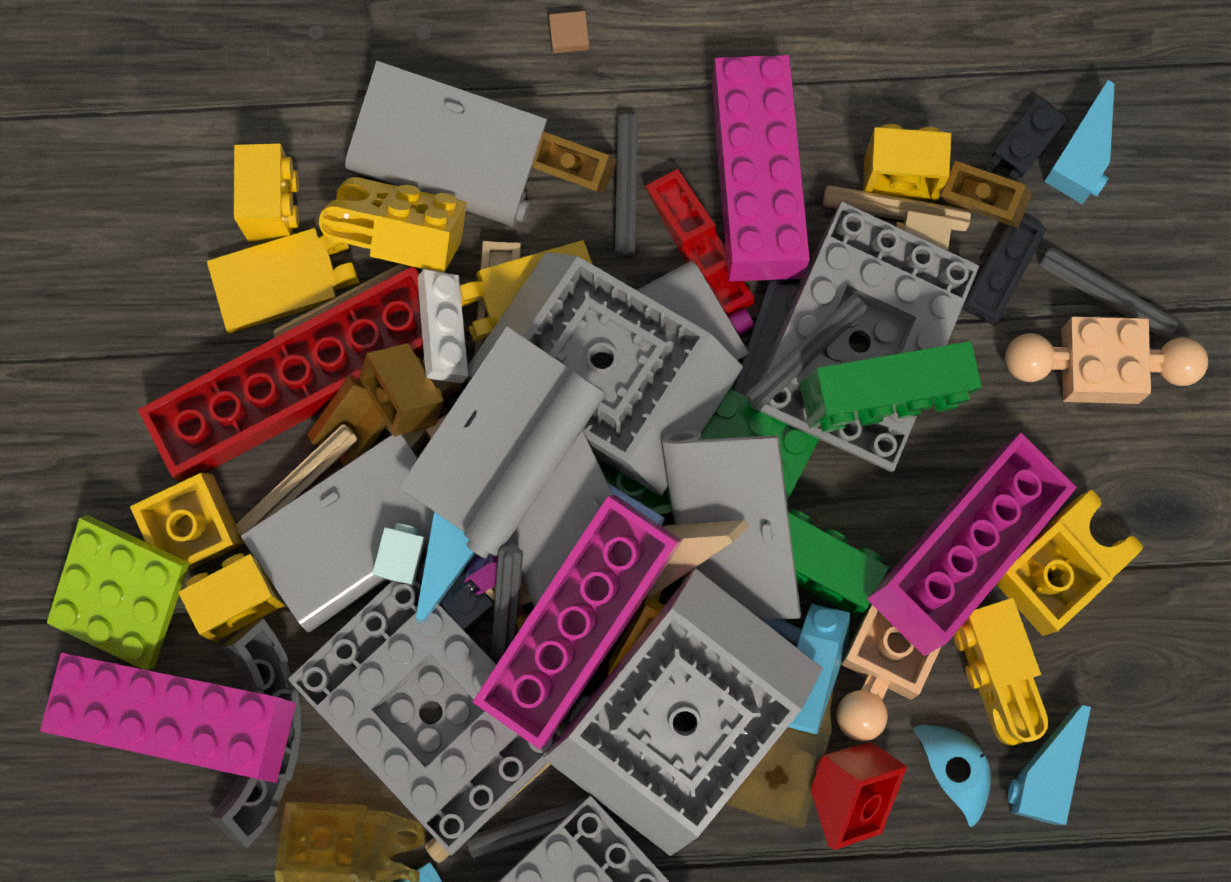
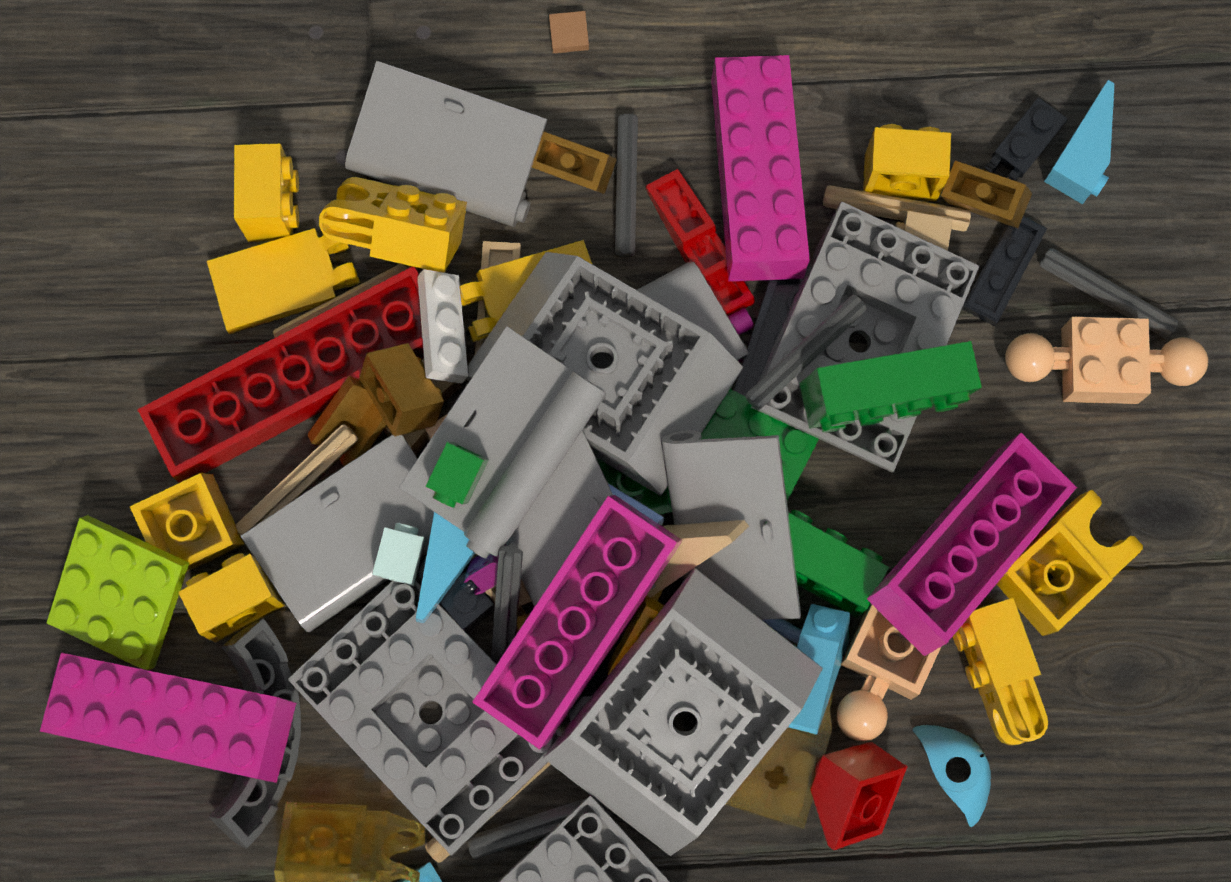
(456, 475): none -> green brick
(1049, 778): medium azure slope -> none

